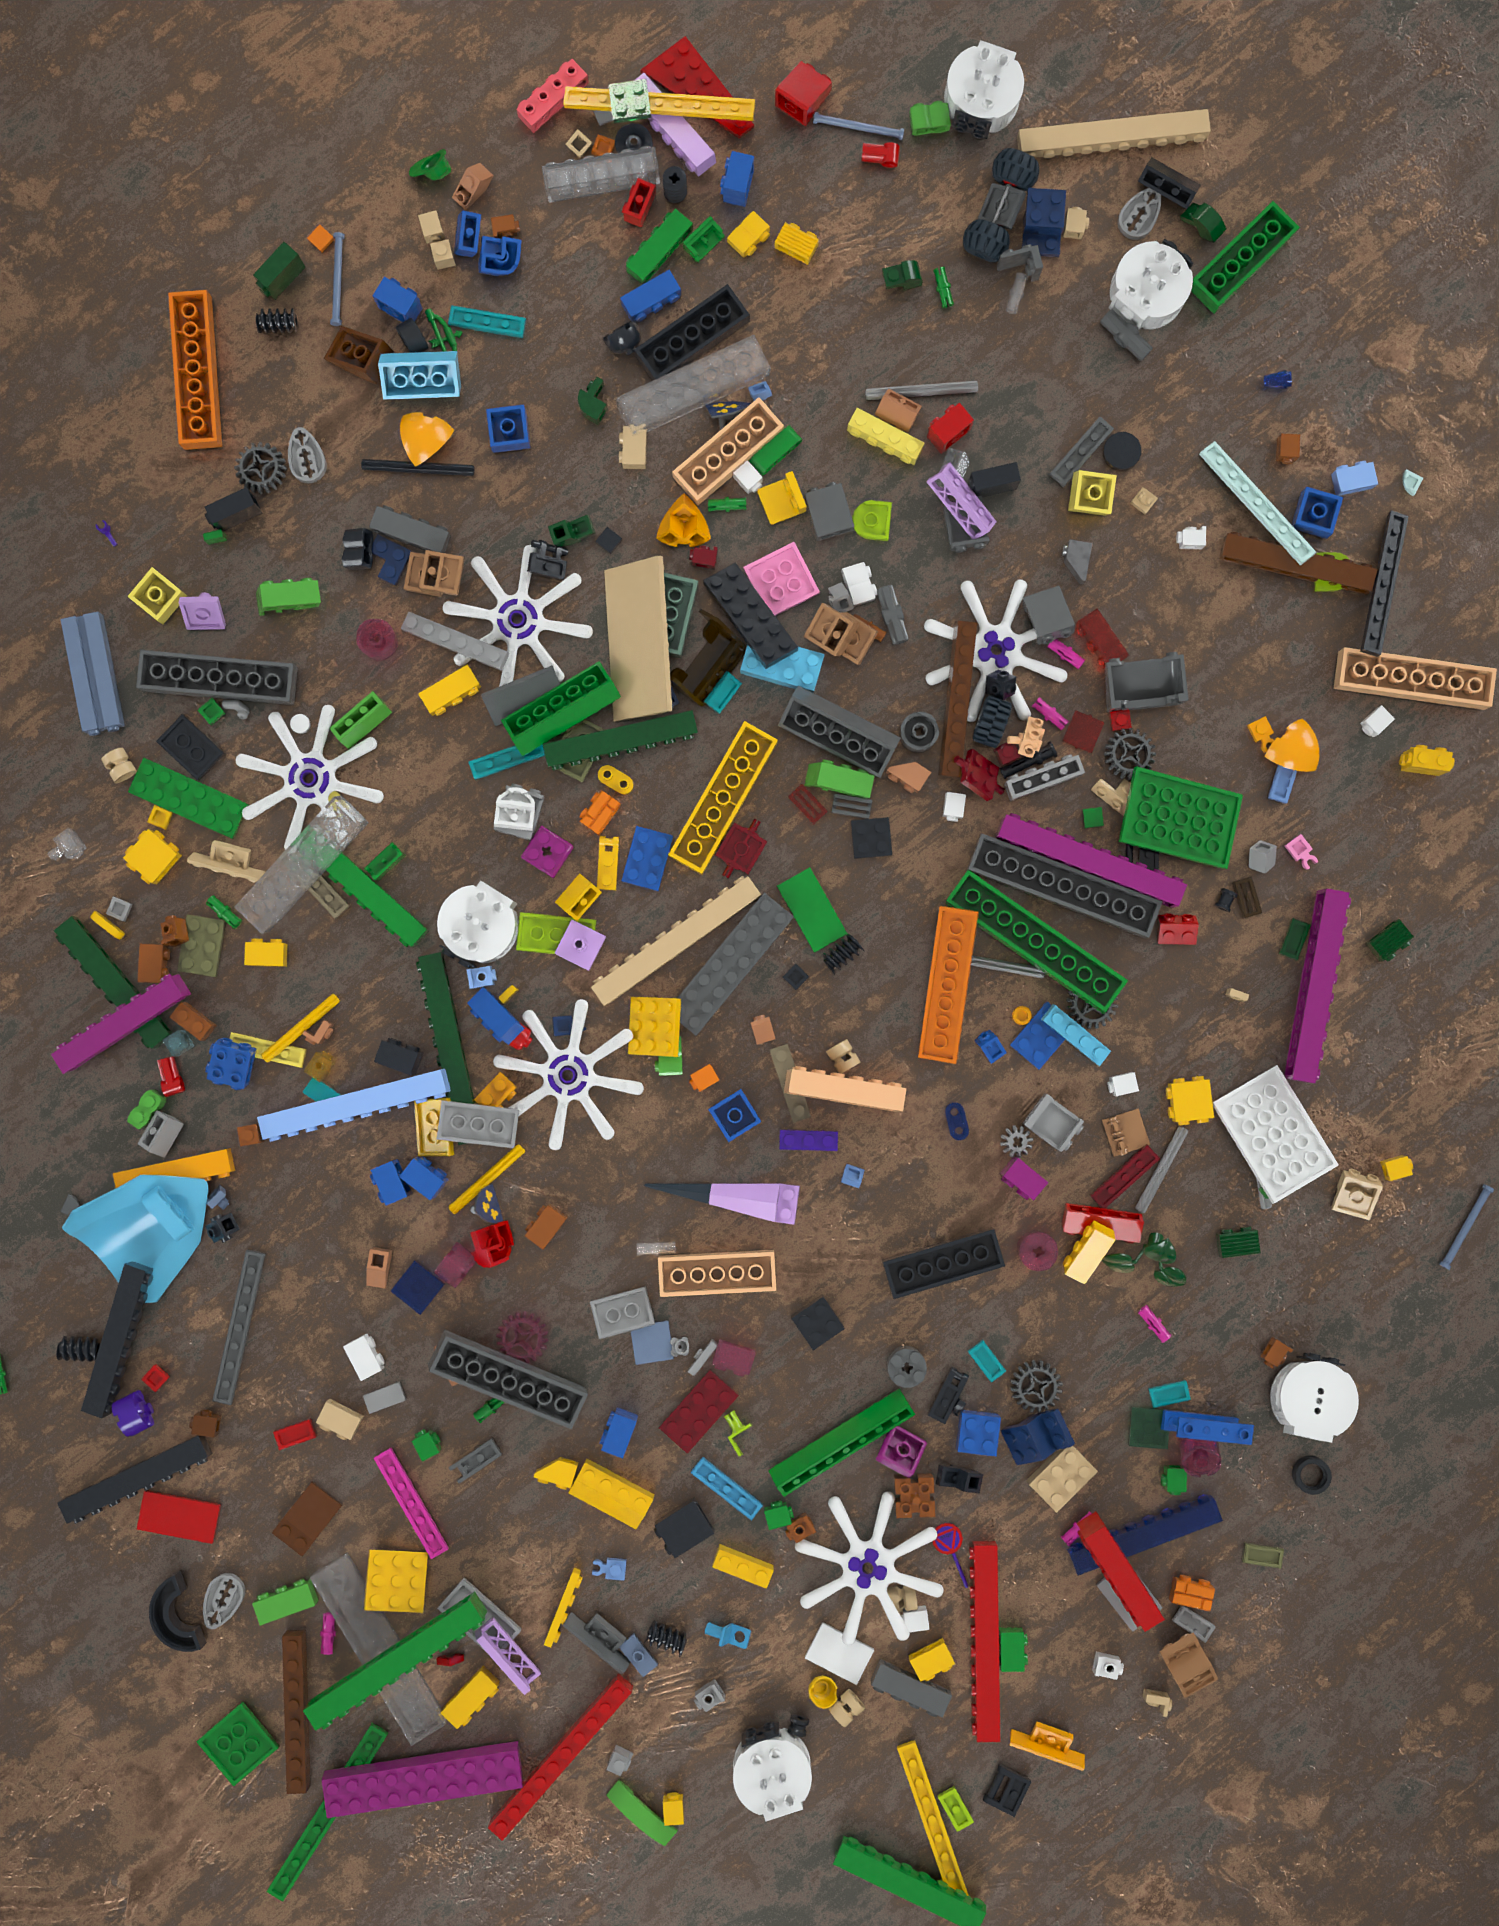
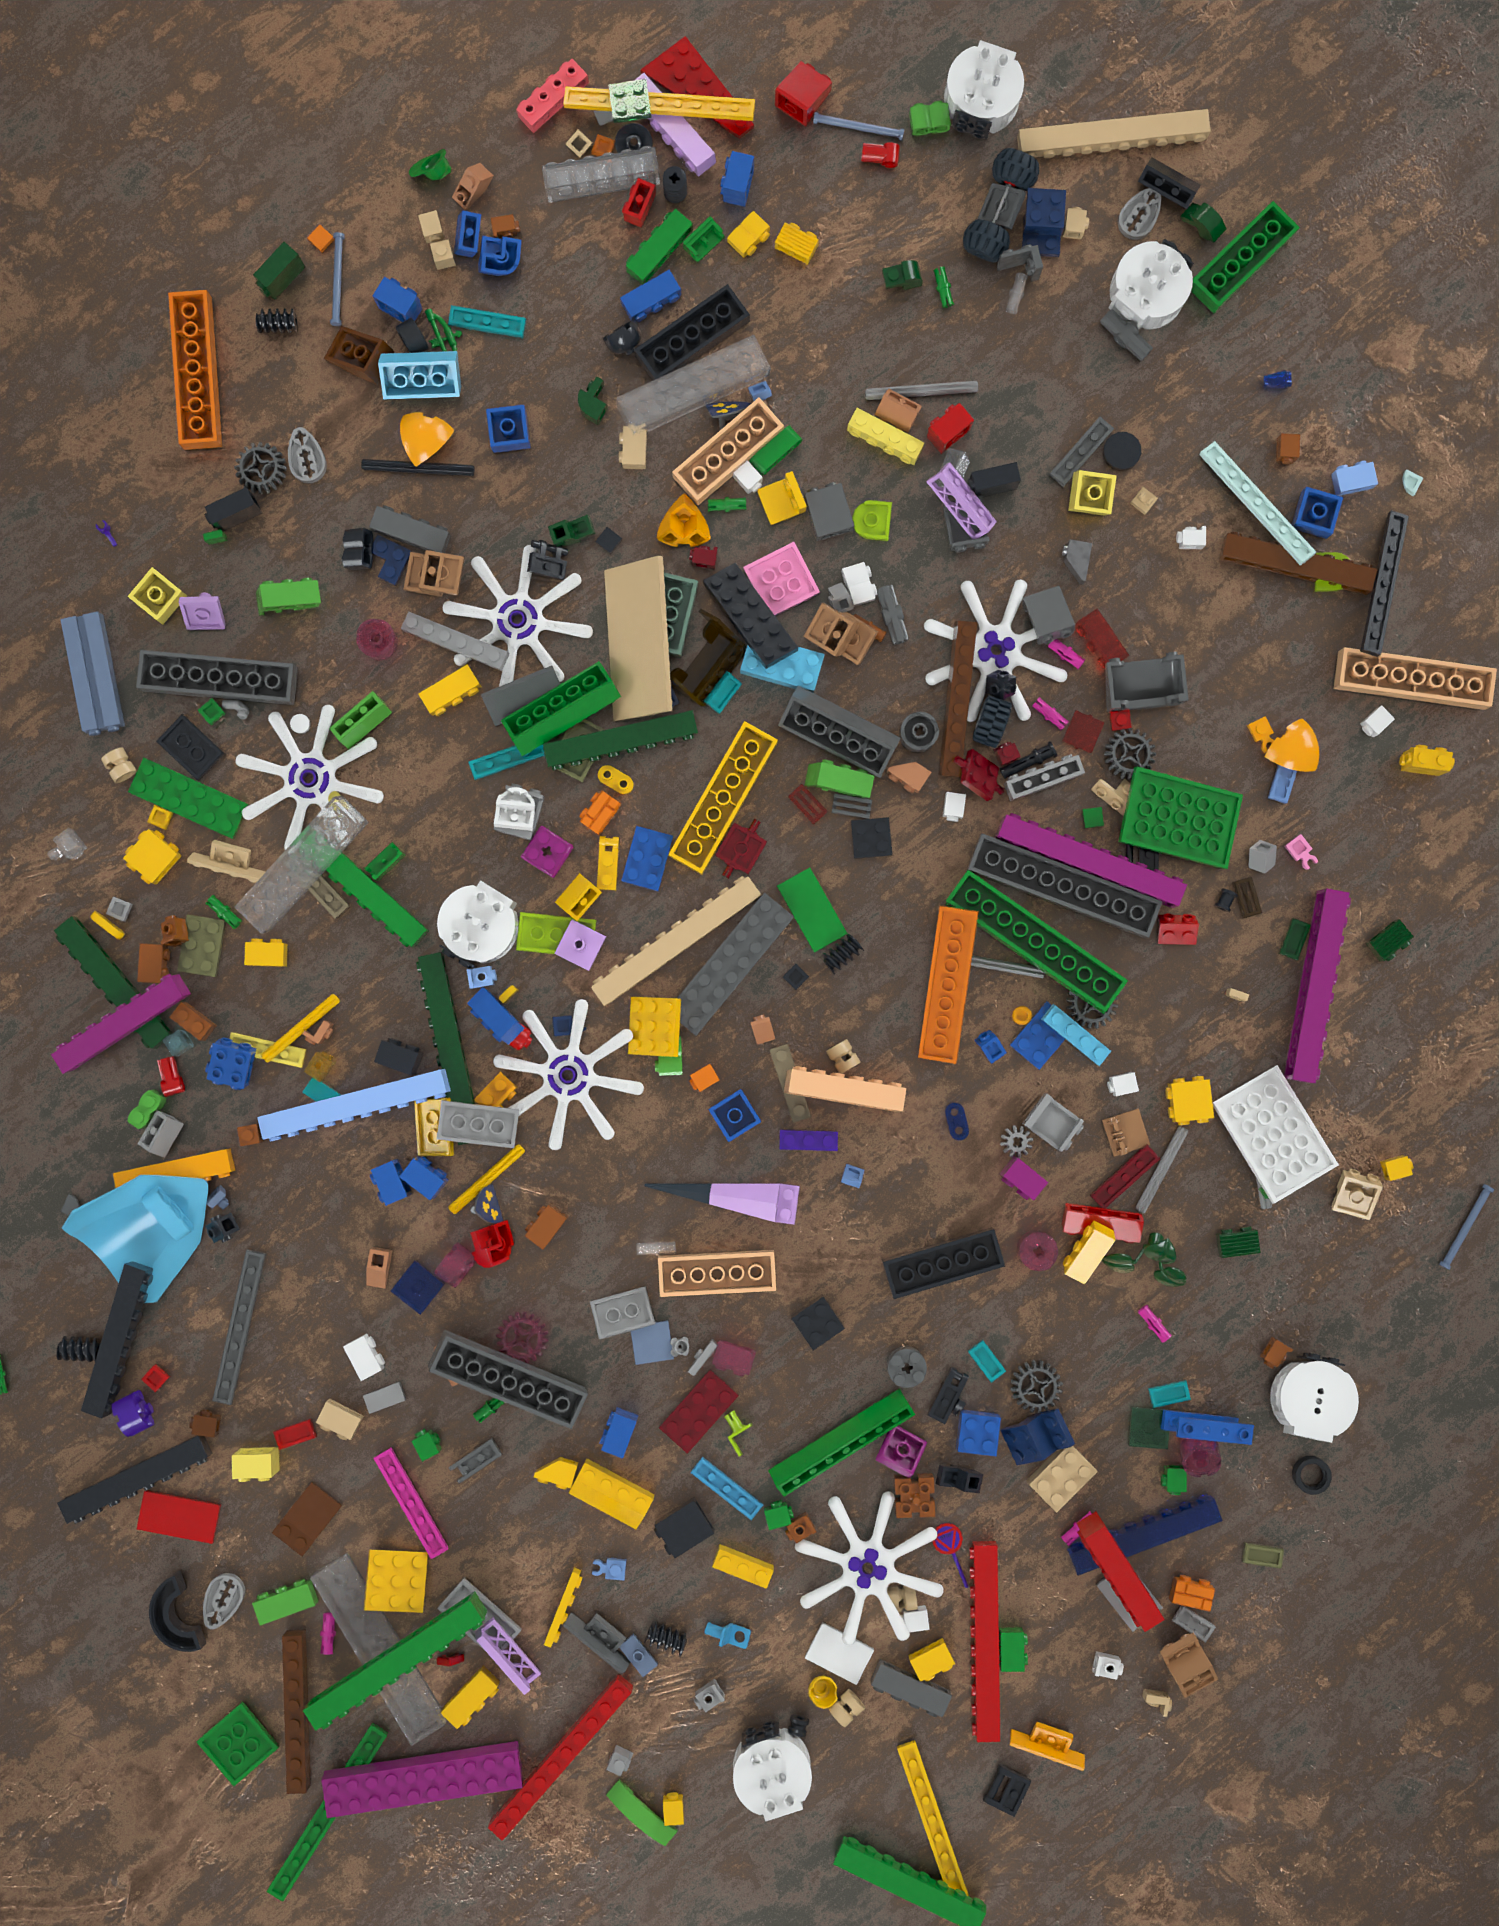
(255, 1463): none -> light yellow brick
(955, 1808): lime plate -> none
(1030, 739): light nougat brick -> none

